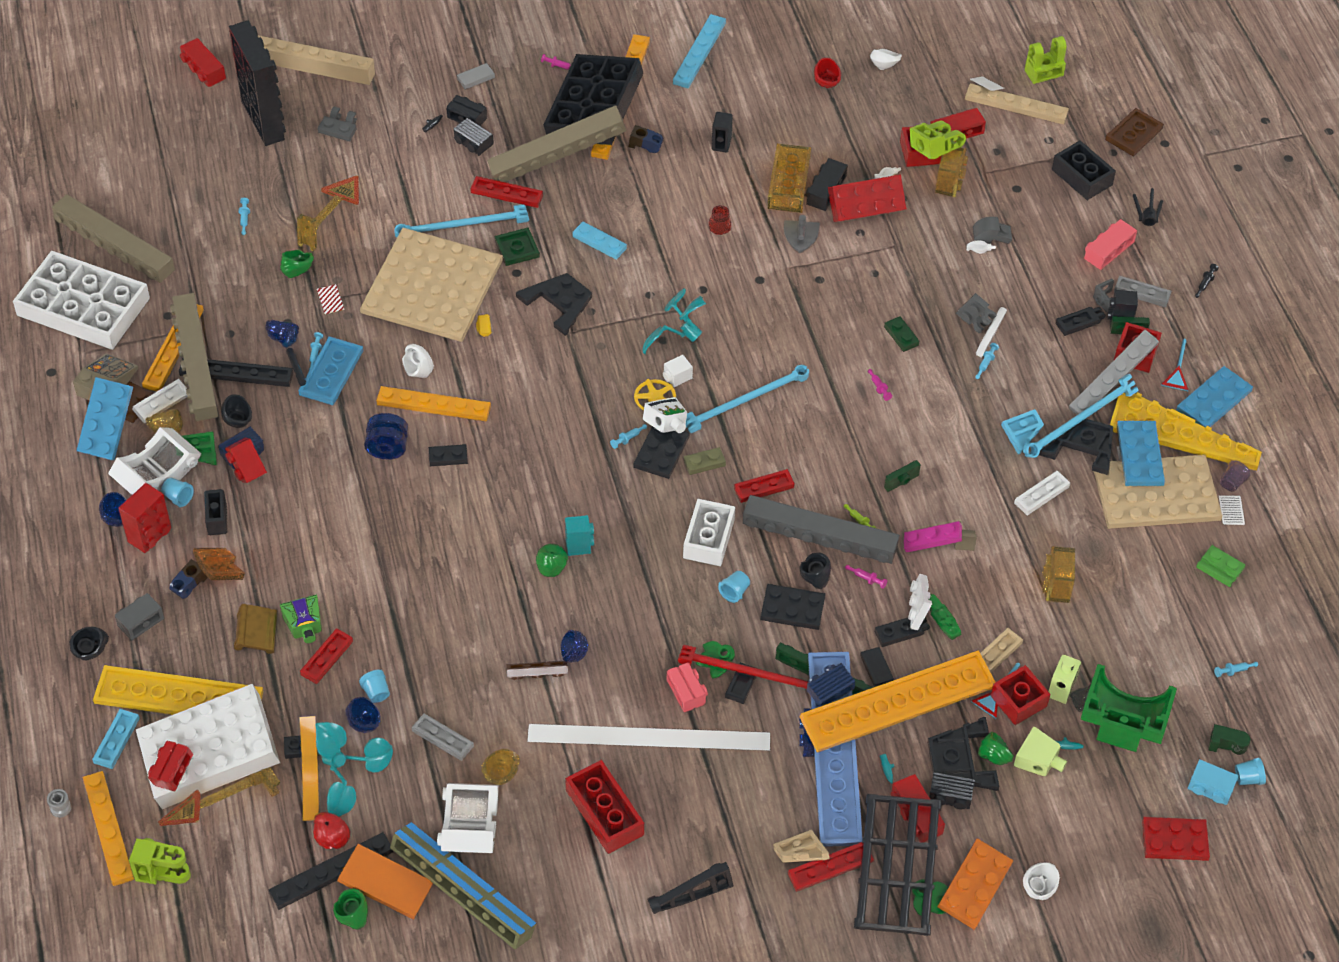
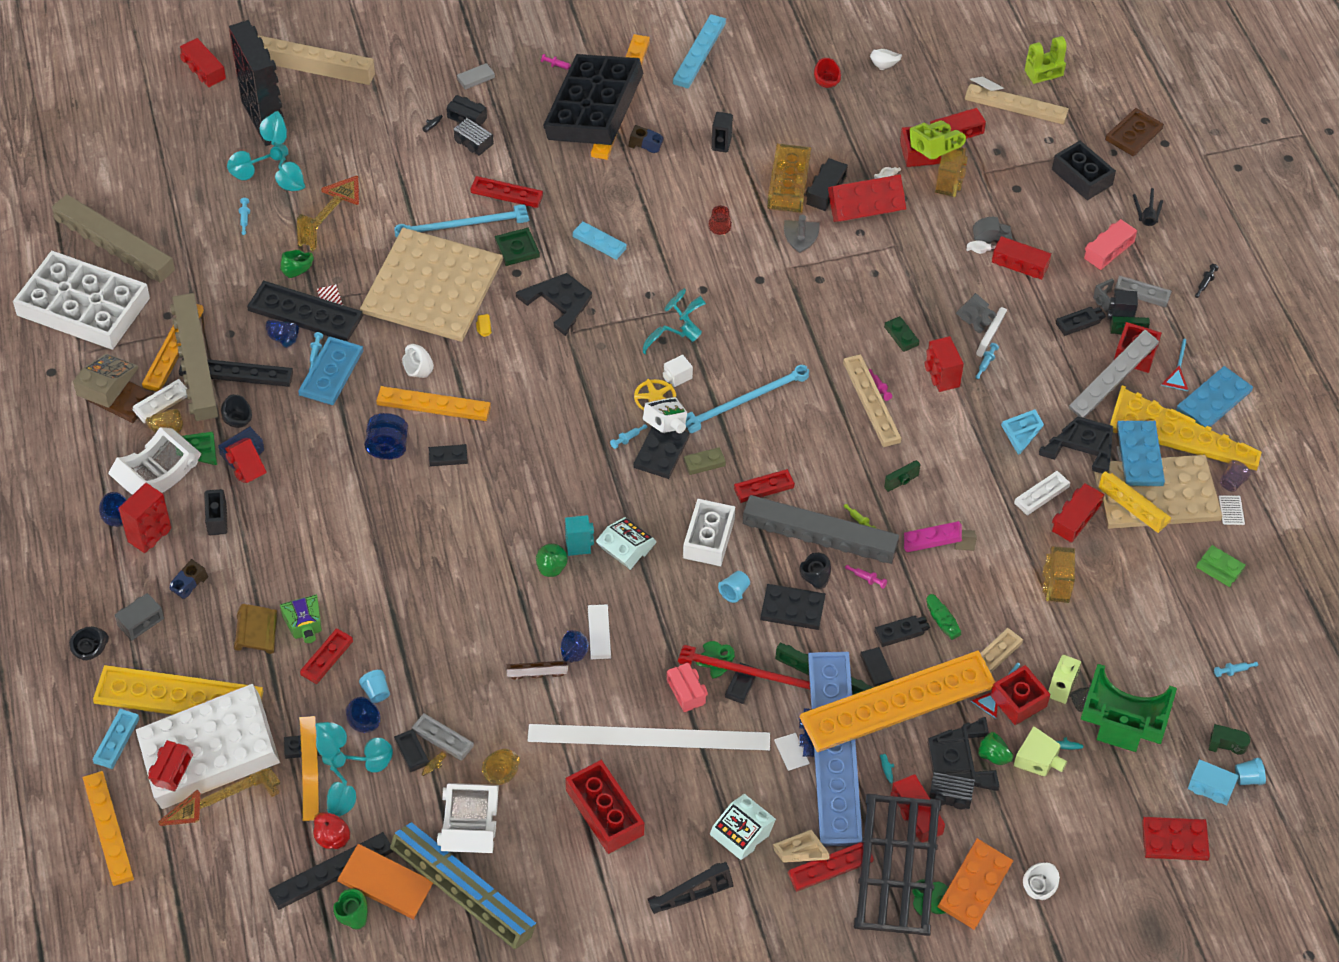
(59, 803): light grey wheel -> none
(104, 418): dark azure plate -> none
(152, 864): lime brick -> none
(177, 491): medium azure piece -> none
(218, 564): clear orange slope -> none
(273, 130): none -> teal plant
(296, 367): black bar -> none
(305, 311): none -> black plate
(336, 128): dark grey plate -> none
(411, 750): none -> black tile
(434, 763): none -> clear yellow helmet
(557, 145): dark tan brick -> none
(599, 631): none -> white tile
(625, 542): none -> light aqua piece
(742, 826): none -> light aqua piece
(791, 752): none -> white sticker
(830, 685): dark blue brick -> none
(872, 400): none -> tan plate
(919, 601): white wing -> none
(944, 364): none -> red brick
(1021, 258): none -> red brick
(1077, 512): none -> red brick
(1124, 388): medium azure hinge -> none
(1133, 502): none -> yellow fence

